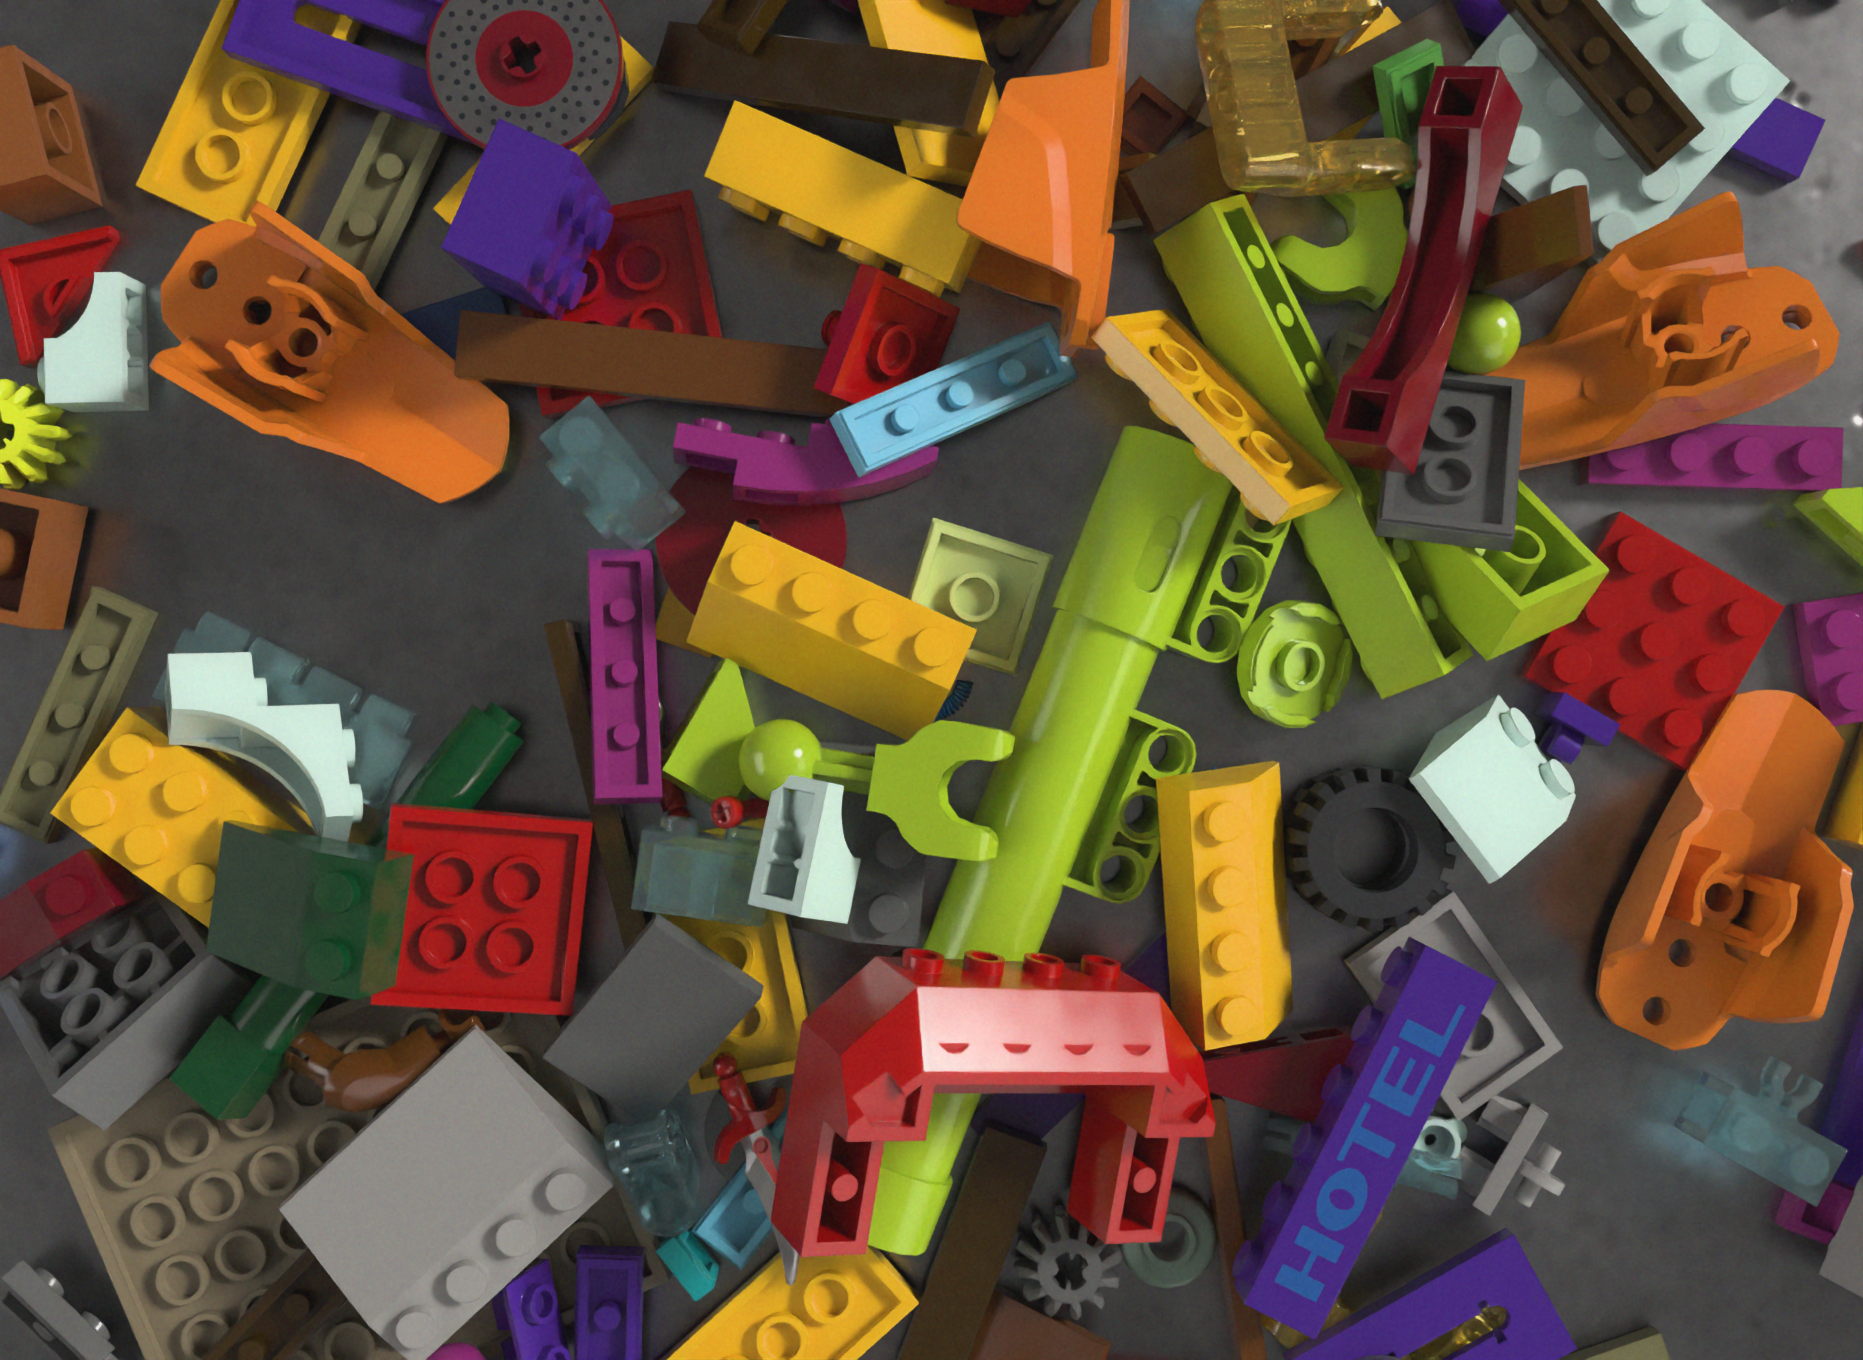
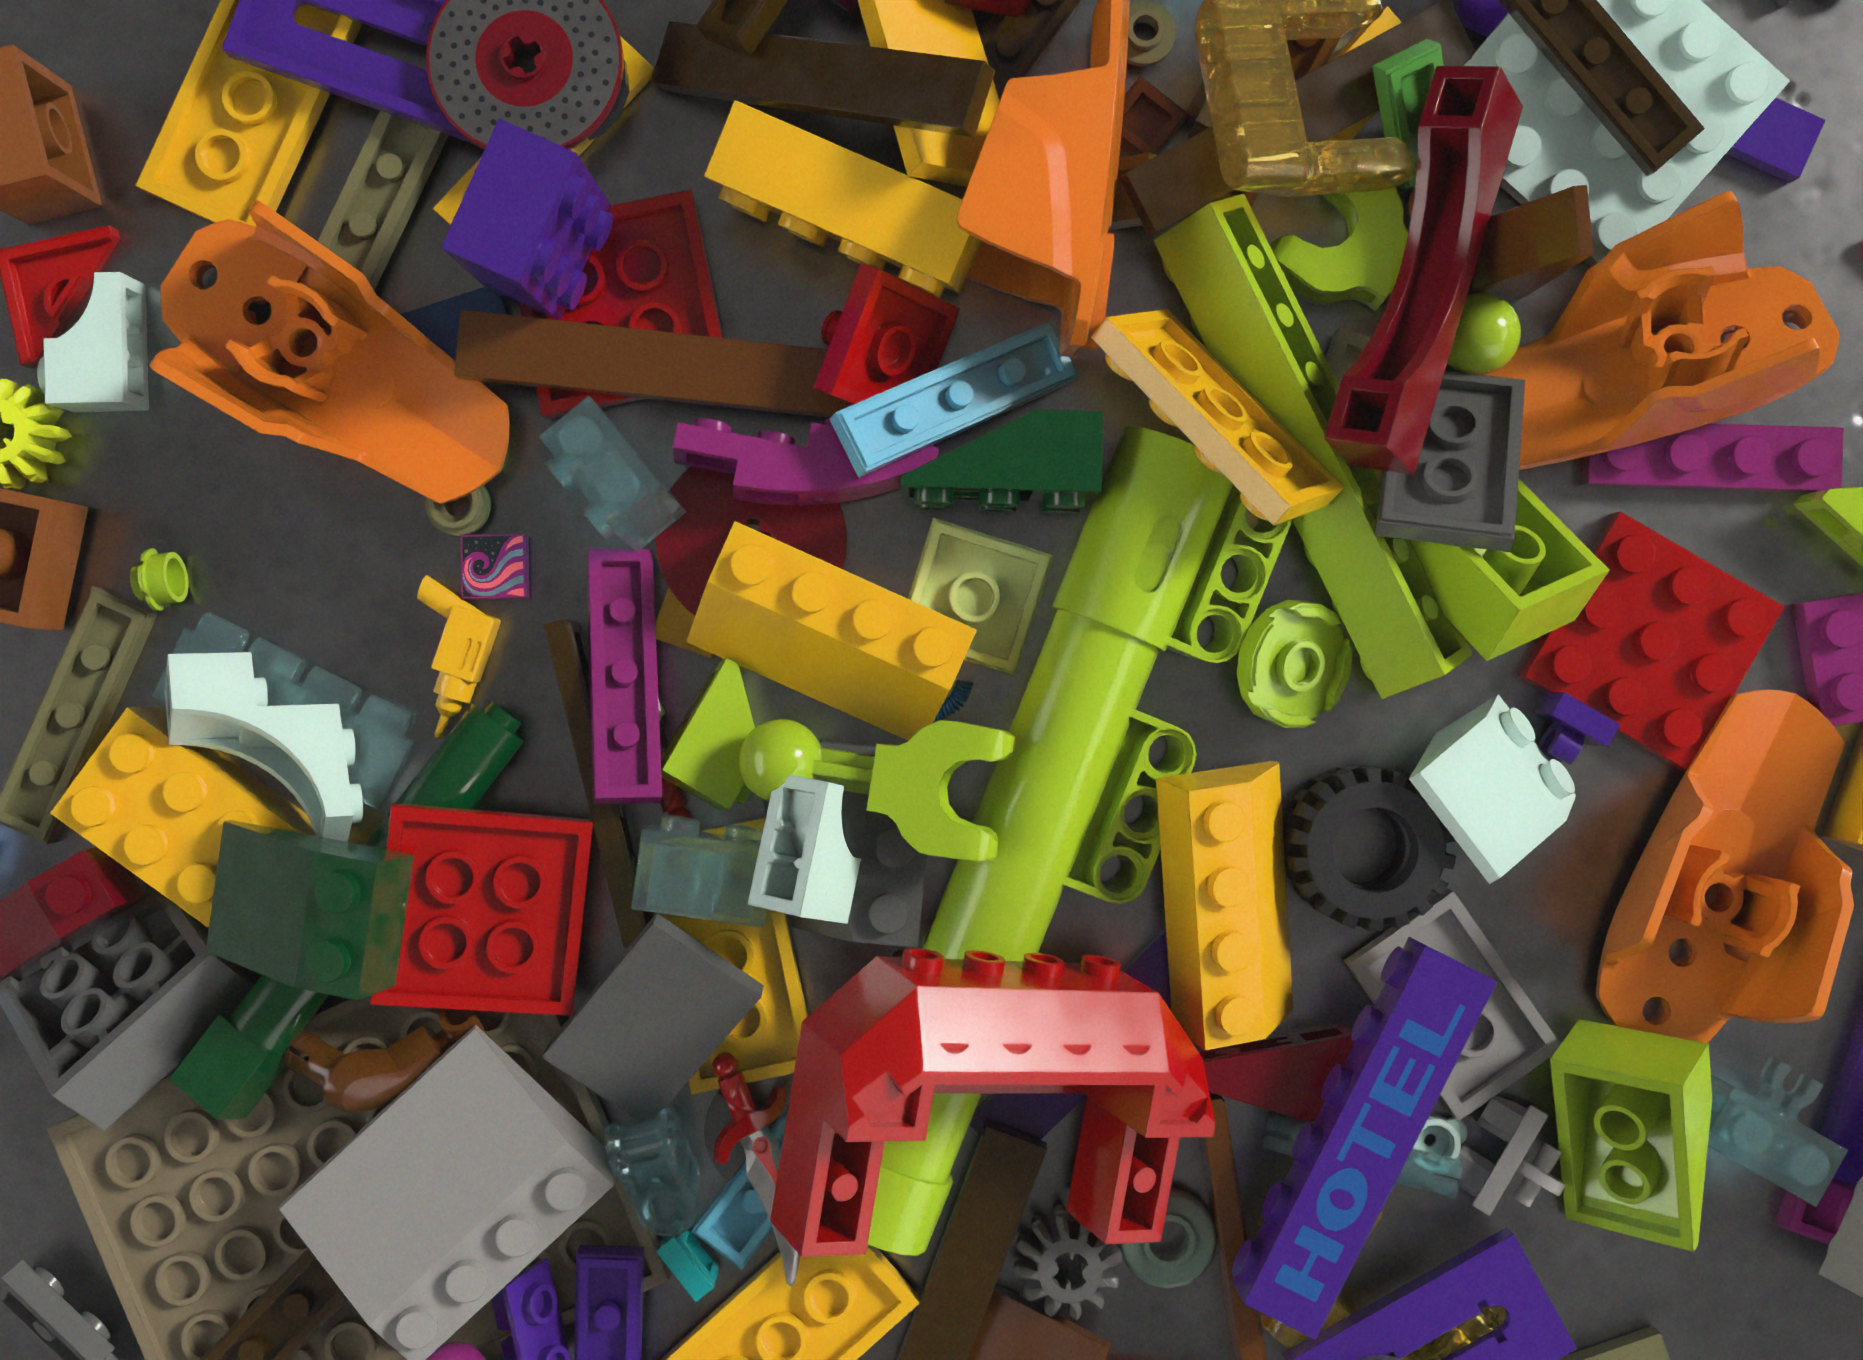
(159, 579): none -> lime plate
(461, 650): none -> yellow piece
(469, 523): none -> olive plate
(495, 566): none -> tile
(730, 811): red piece -> none
(1033, 459): none -> dark green slope
(1152, 51): none -> olive plate
(1633, 1130): none -> lime slope

